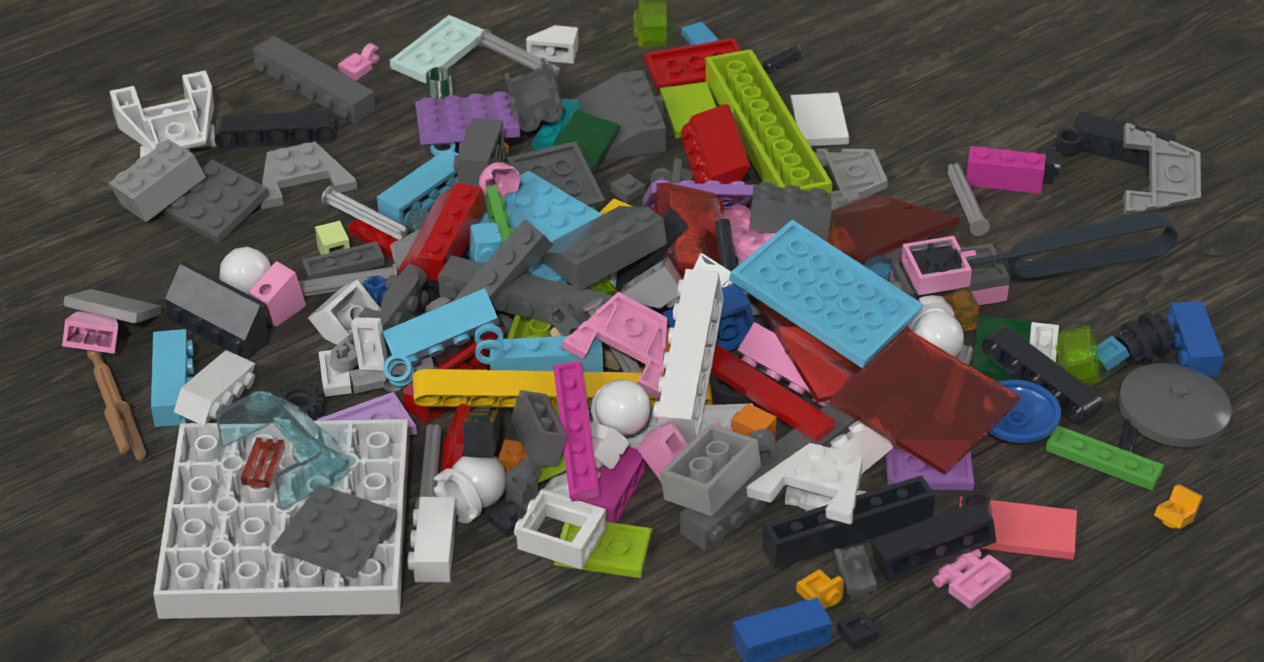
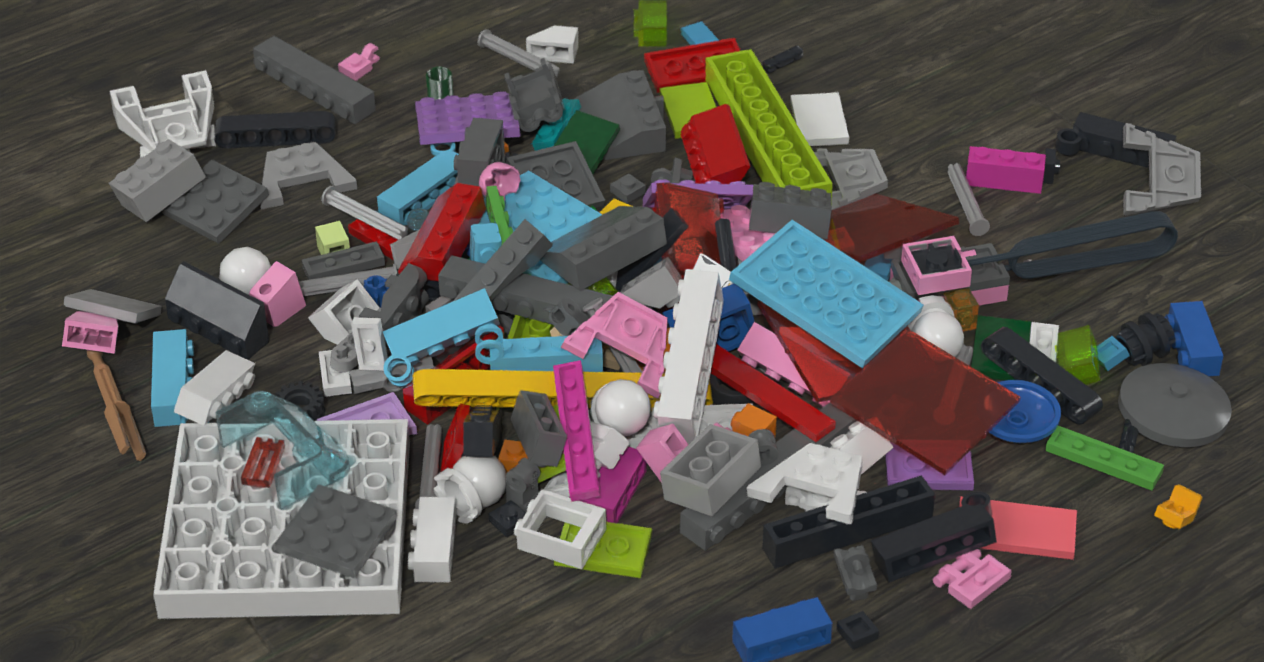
(437, 48): light aqua plate -> none
(821, 586): light orange bracket -> none

